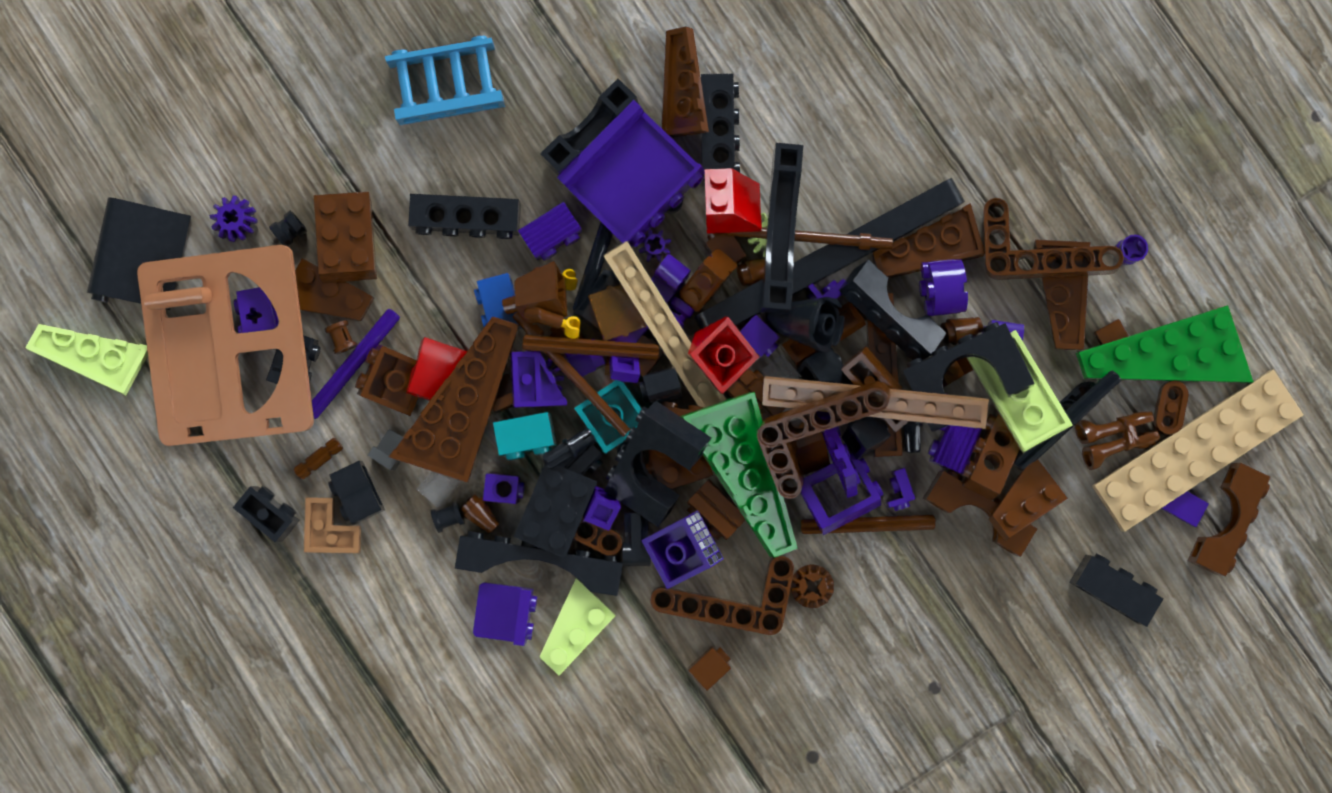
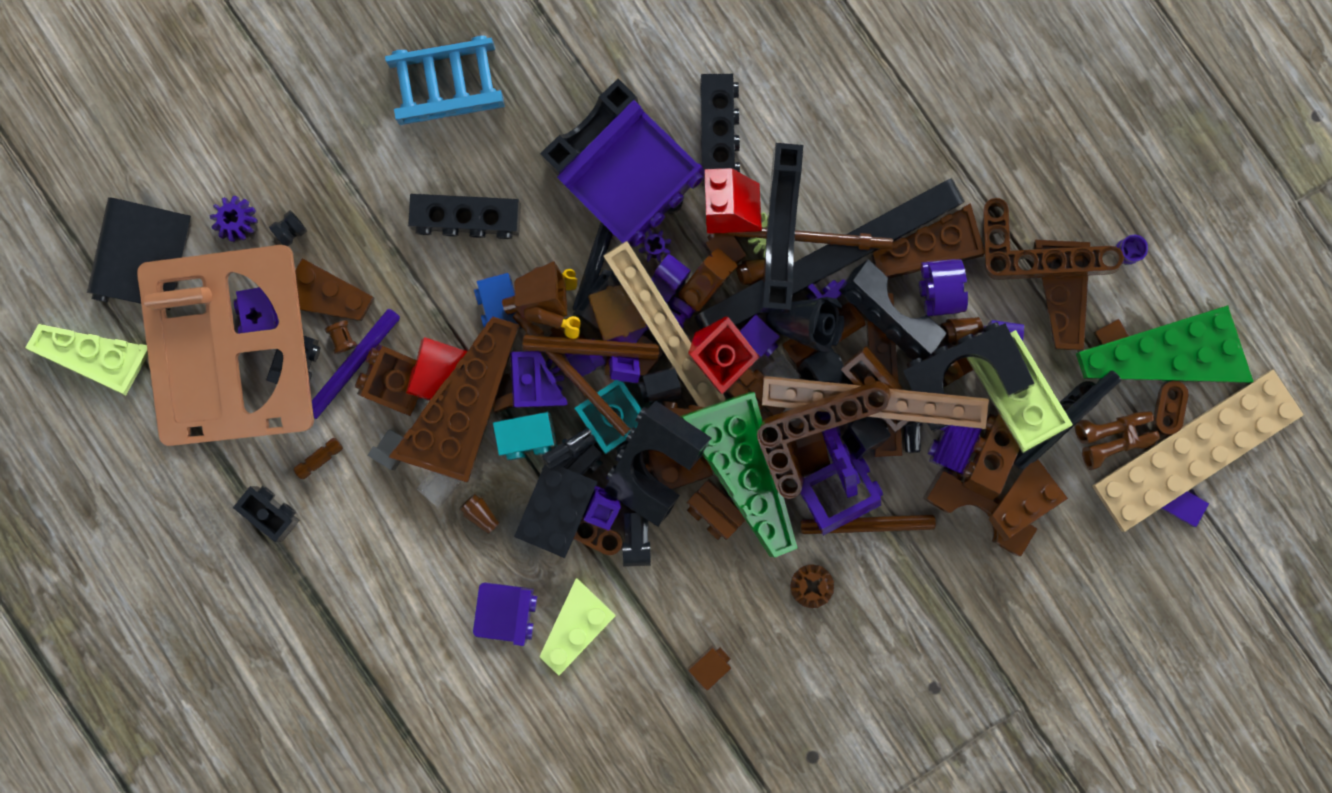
(322, 534): medium nougat plate -> none
(345, 237): reddish brown brick -> none
(356, 493): black brick -> none
(447, 517): black bush -> none
(481, 554): black arch -> none
(491, 488): dark purple brick -> none
(551, 232): dark purple brick -> none
(682, 549): dark purple brick -> none
(683, 93): reddish brown wing -> none
(731, 607): reddish brown beam -> none
(901, 485): dark purple bracket -> none
(1117, 589): black brick -> none
(1244, 490): reddish brown arch -> none

